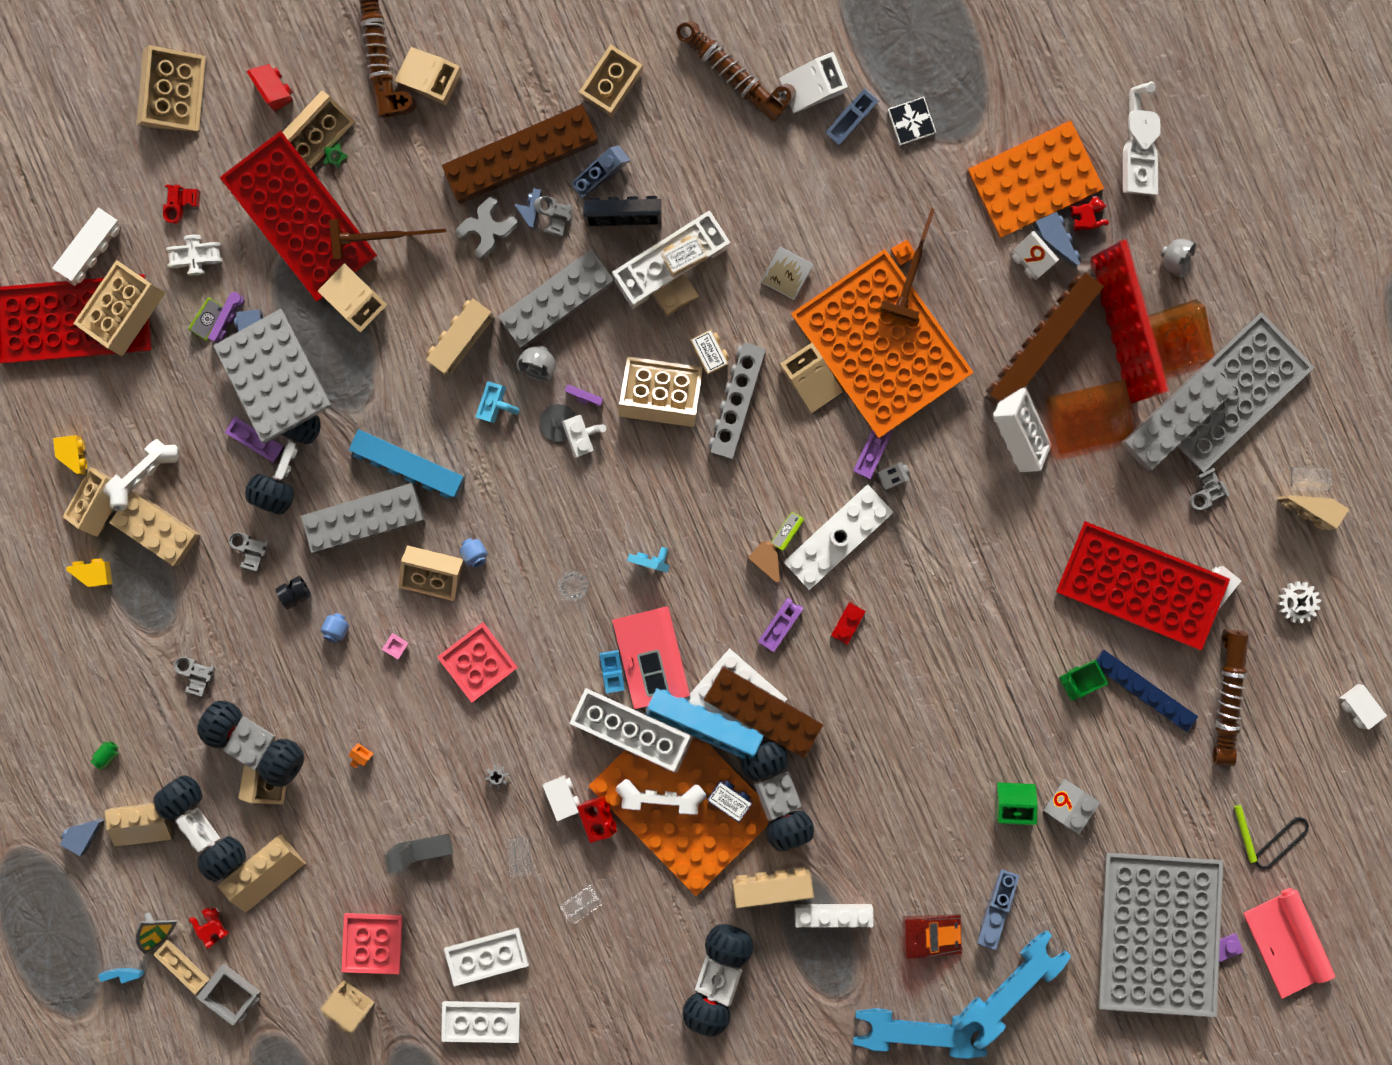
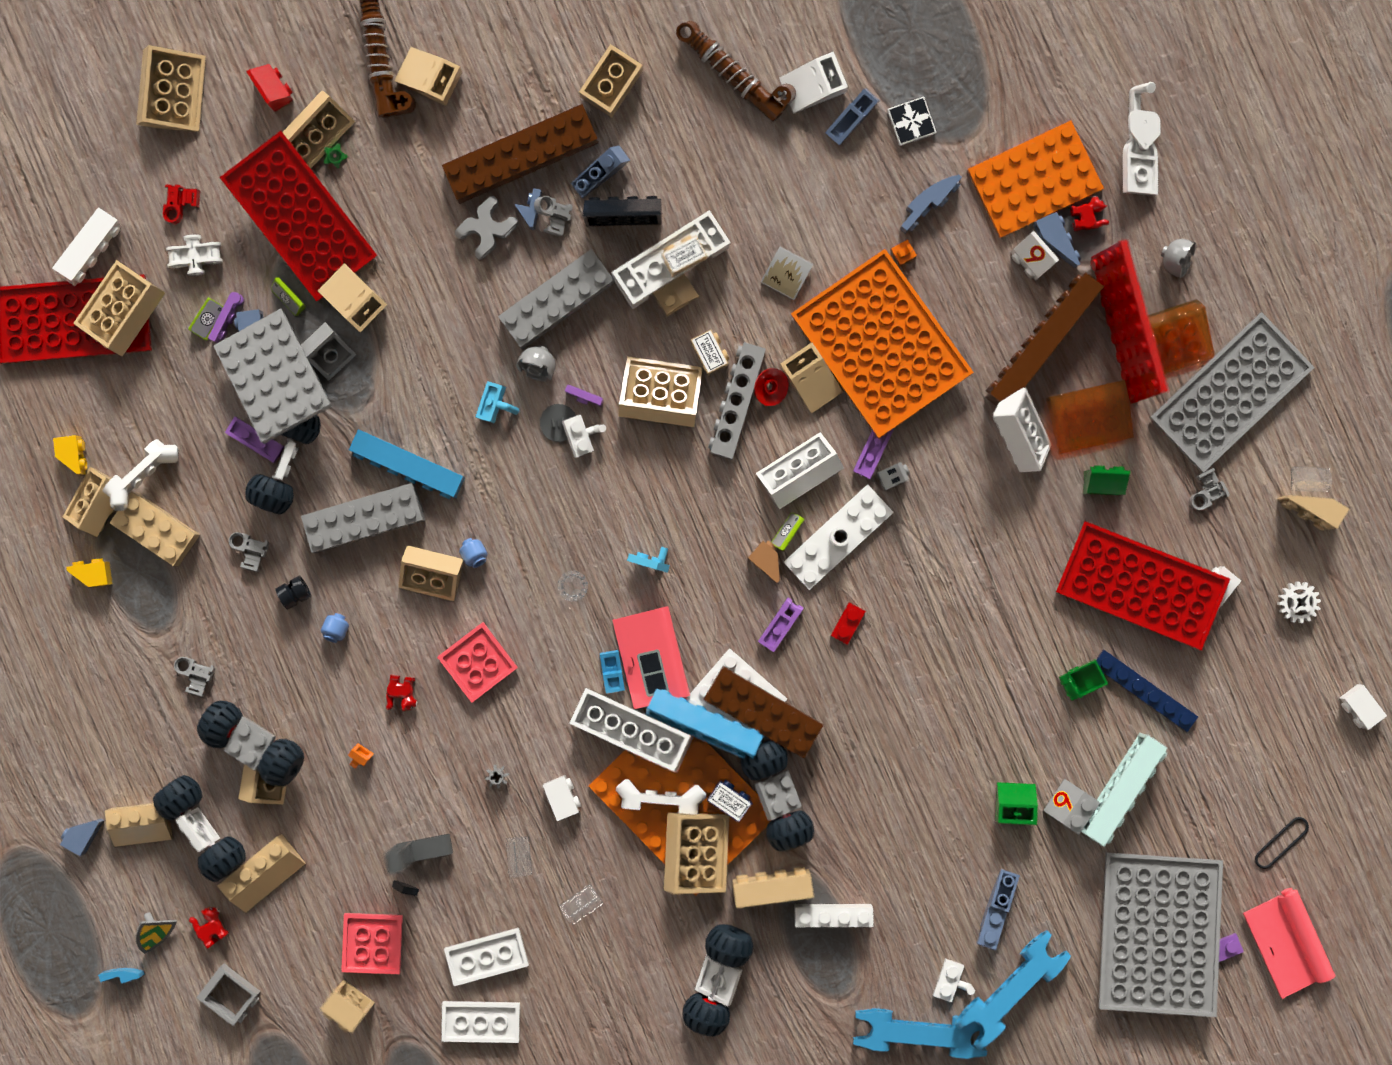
(105, 755): green brick -> none
(181, 966): tan plate -> none
(287, 296): none -> slope
(327, 351): none -> light grey slope
(339, 238): reddish brown piece -> none
(395, 646): bright pink plate -> none
(398, 690): none -> red animal
(405, 888): none -> black tile
(460, 337): tan brick -> none
(592, 819): red brick -> none
(696, 853): none -> tan slope
(777, 390): none -> red dish
(800, 470): none -> white slope
(900, 308): reddish brown piece -> none
(932, 935): clear red slope -> none
(934, 196): none -> sand blue slope
(950, 980): none -> white plate
(1106, 482): none -> green slope
(1124, 787): none -> light aqua brick
(1178, 416): light grey brick -> none
(1234, 673): reddish brown piece -> none
(1245, 833): lime piece -> none

